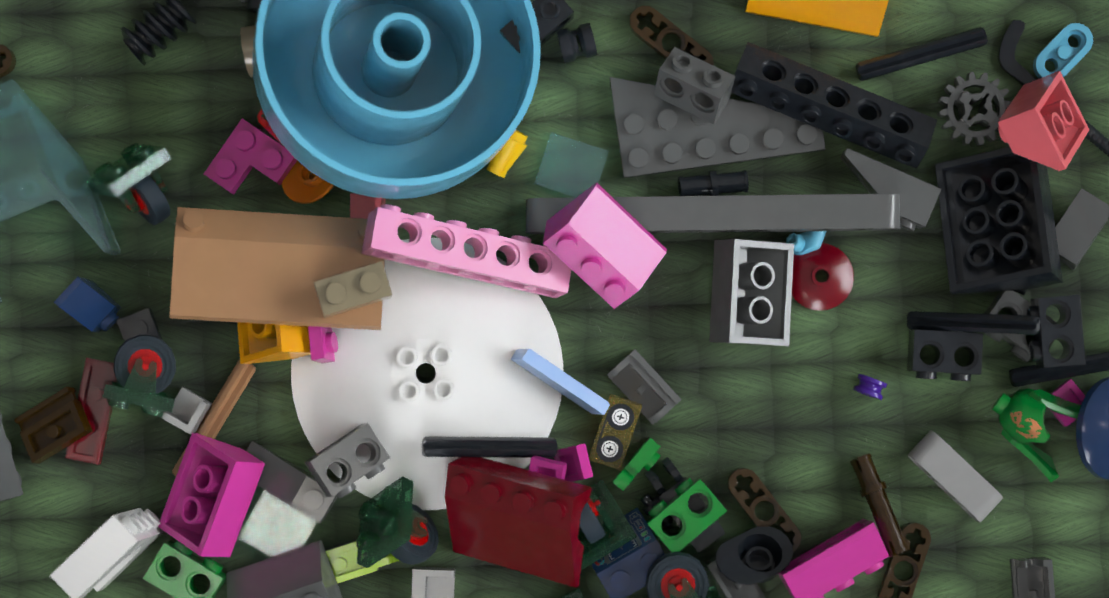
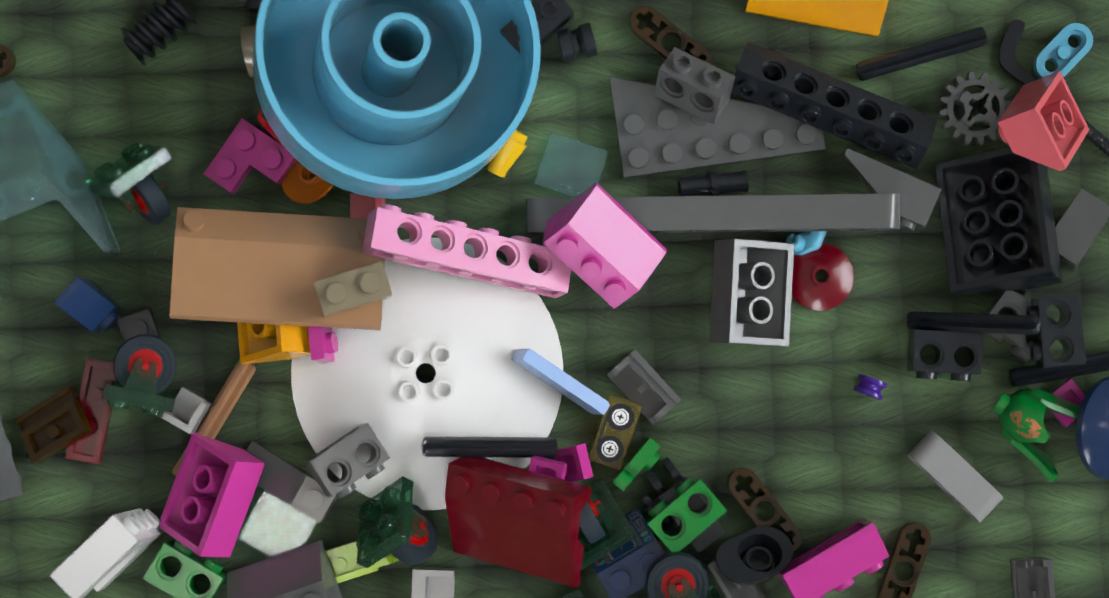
(879, 505): dark brown pin -> none

